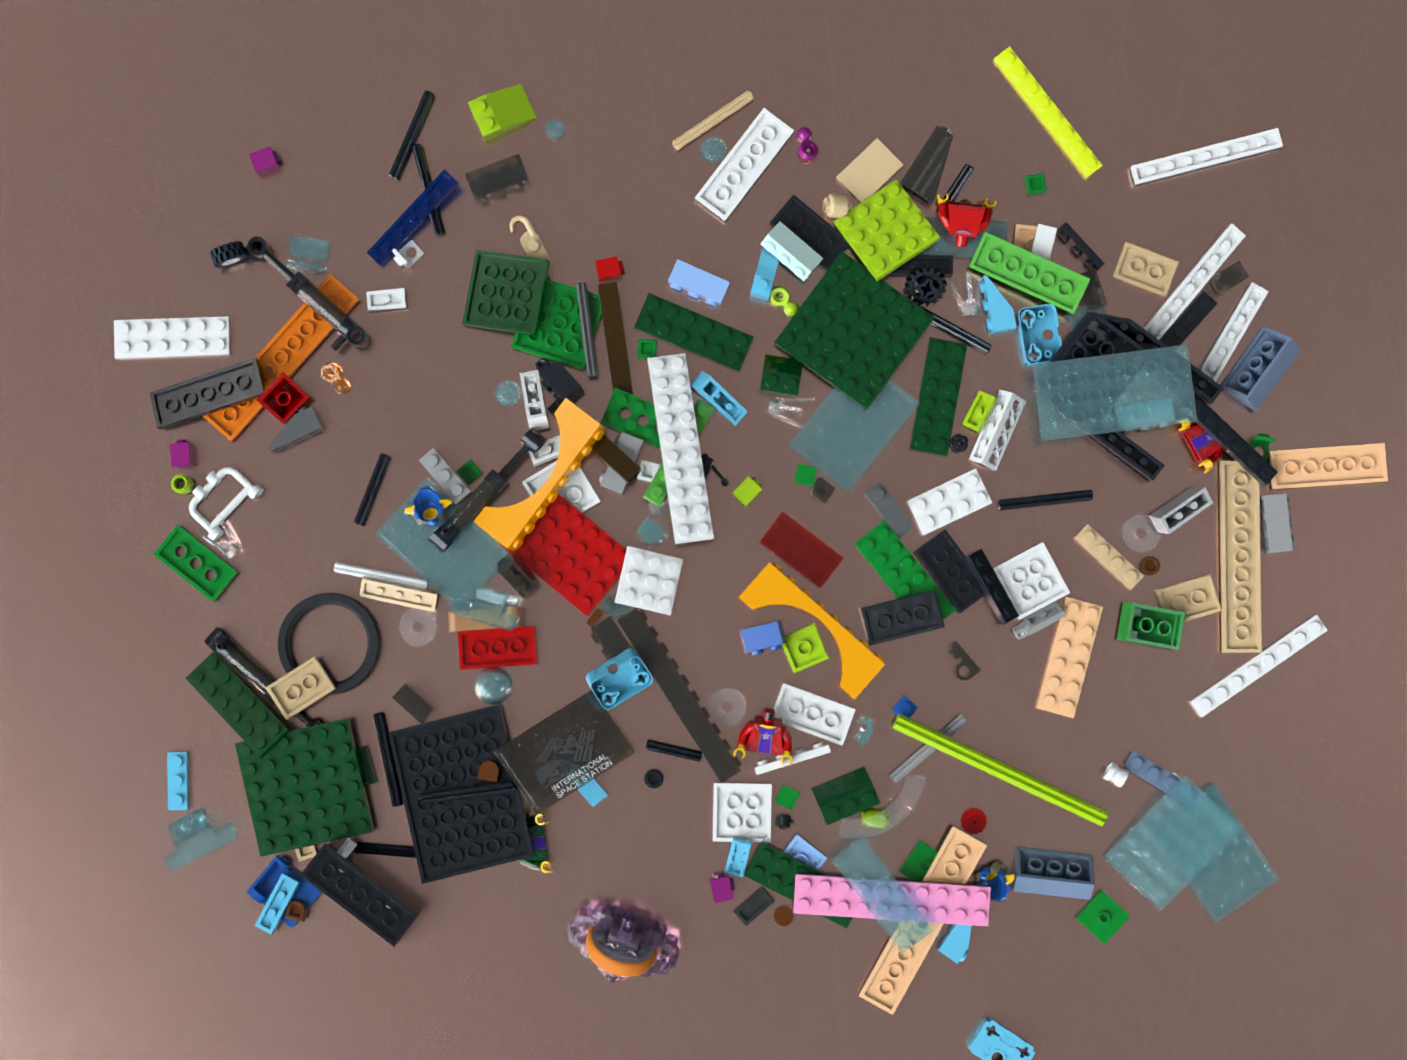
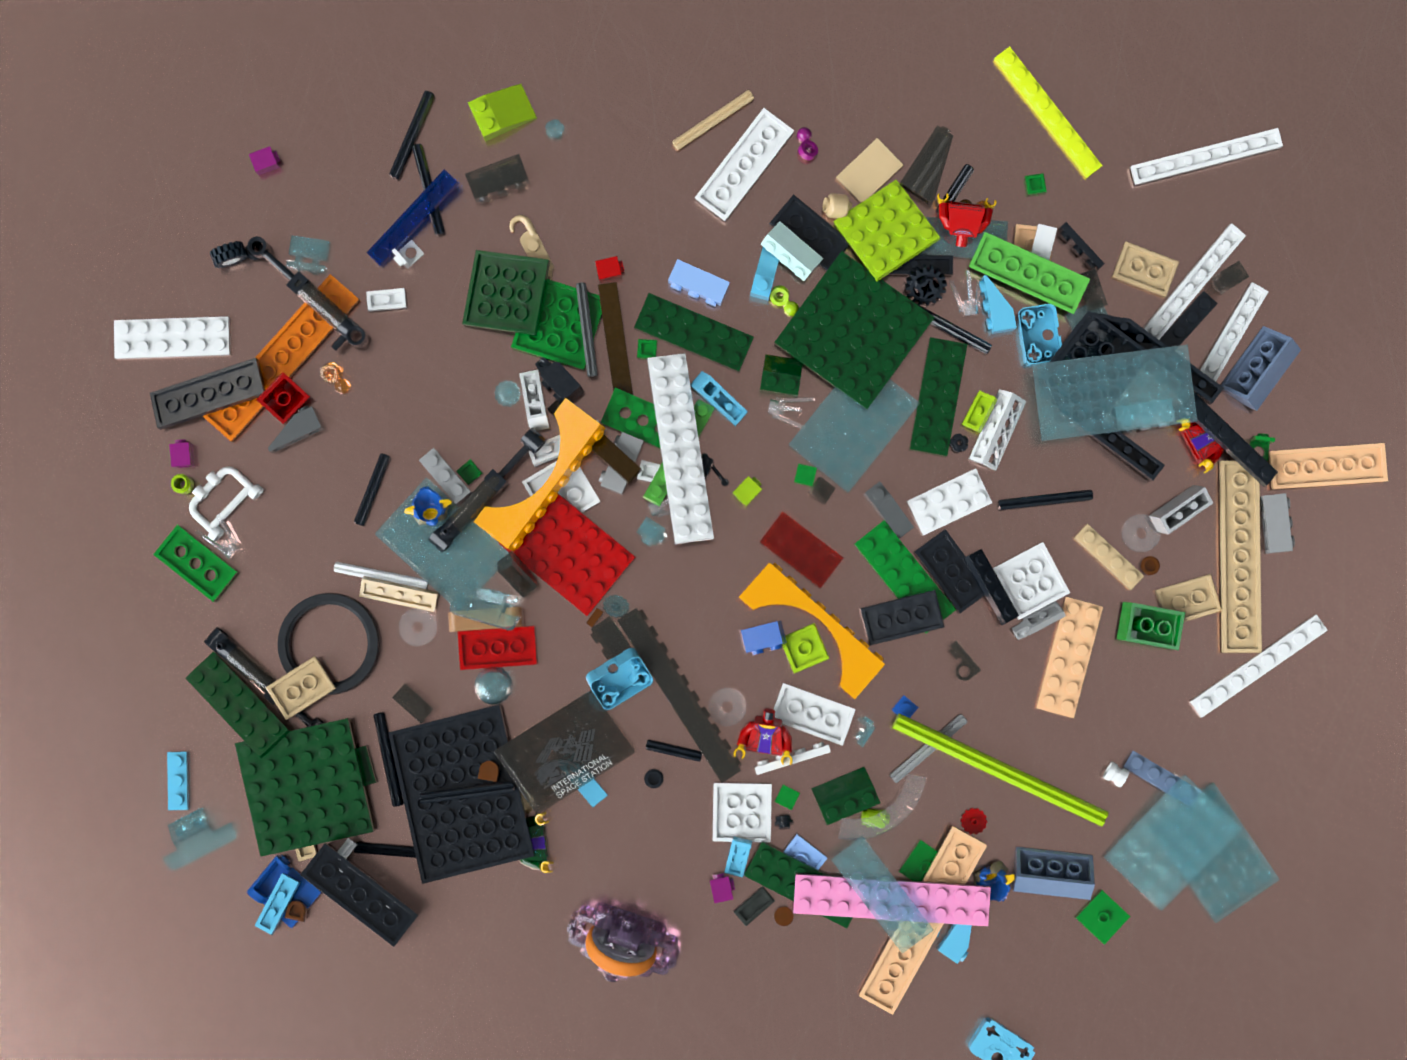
(648, 580): white plate -> none
(713, 149): clear light blue piece -> none

